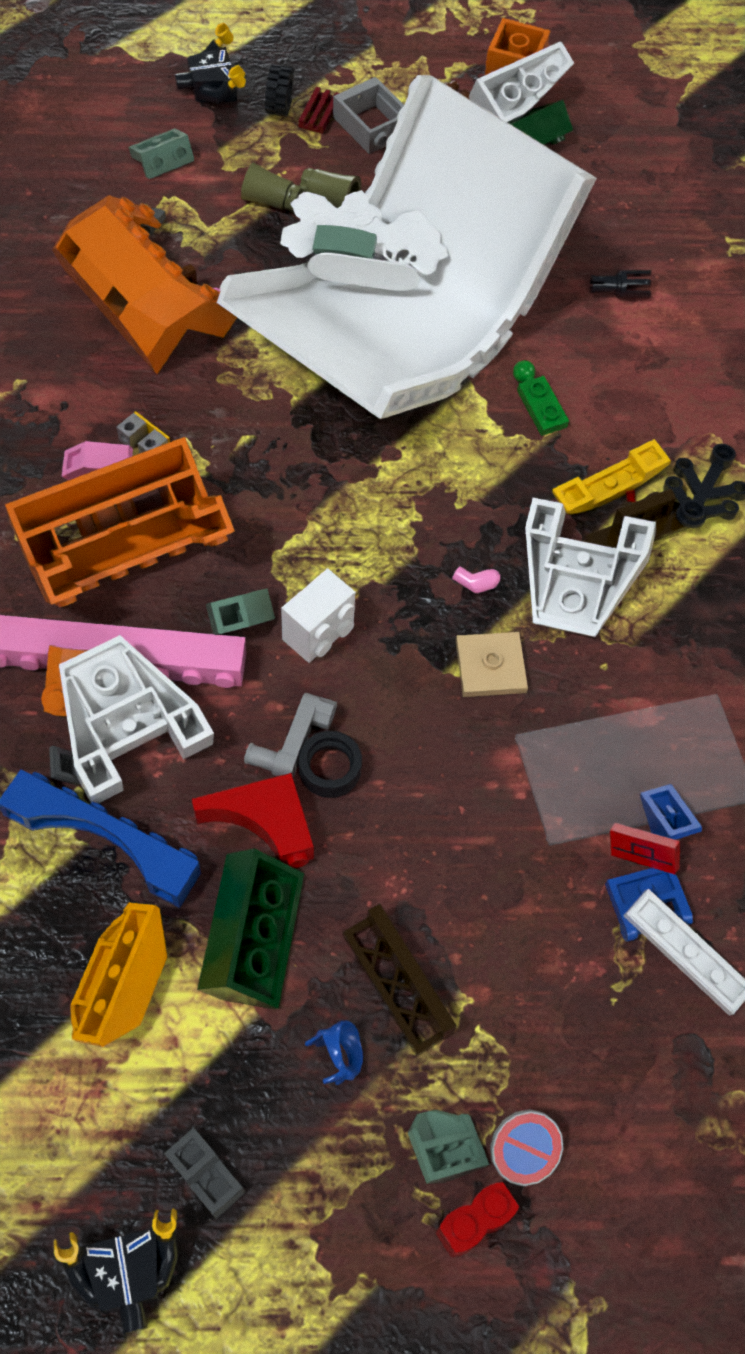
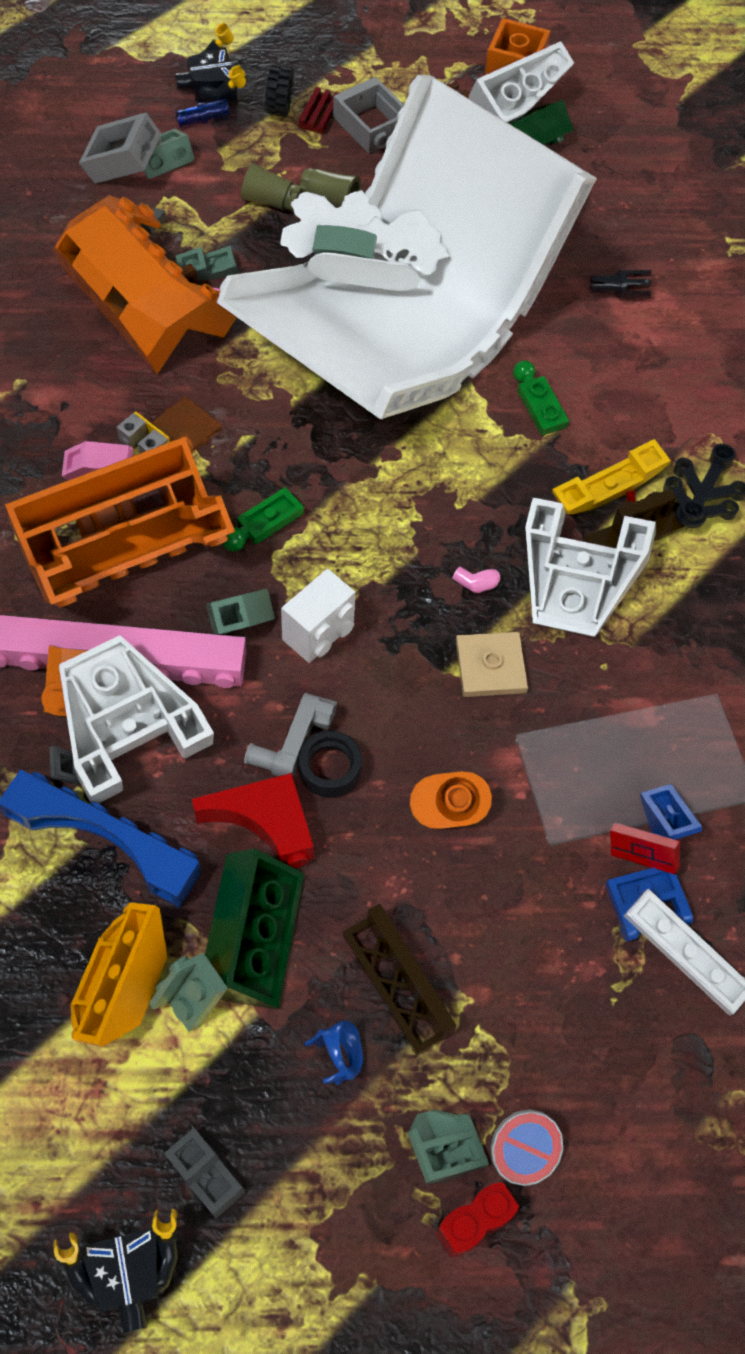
(104, 157): none -> light grey window
(187, 421): none -> clear orange piece
(190, 989): none -> sand green bracket
(202, 112): none -> clear blue pin
(210, 265): none -> sand green slope
(264, 519): none -> green plate
(450, 800): none -> orange piece

